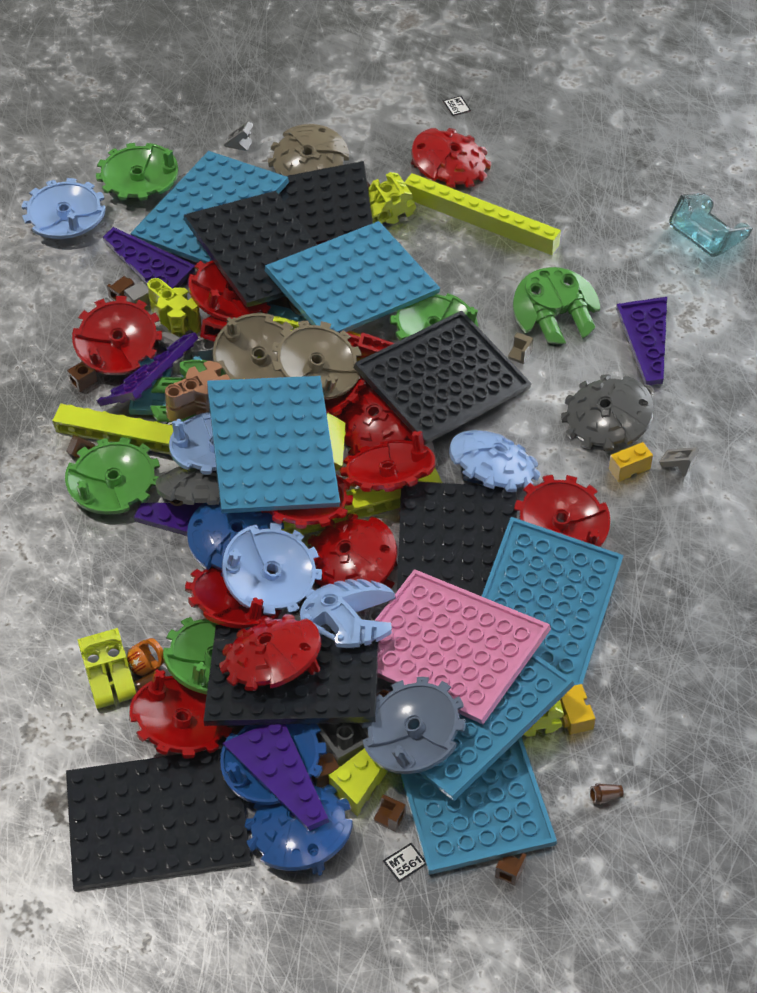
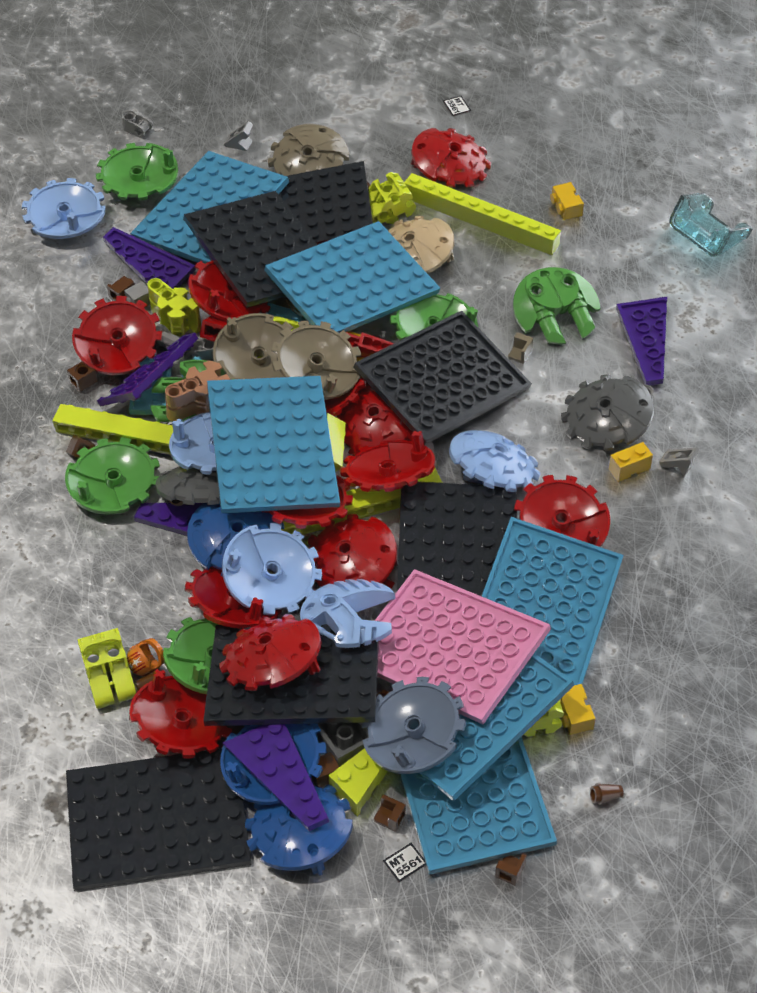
(135, 123): none -> light grey piece
(426, 241): none -> tan piece
(566, 202): none -> yellow brick

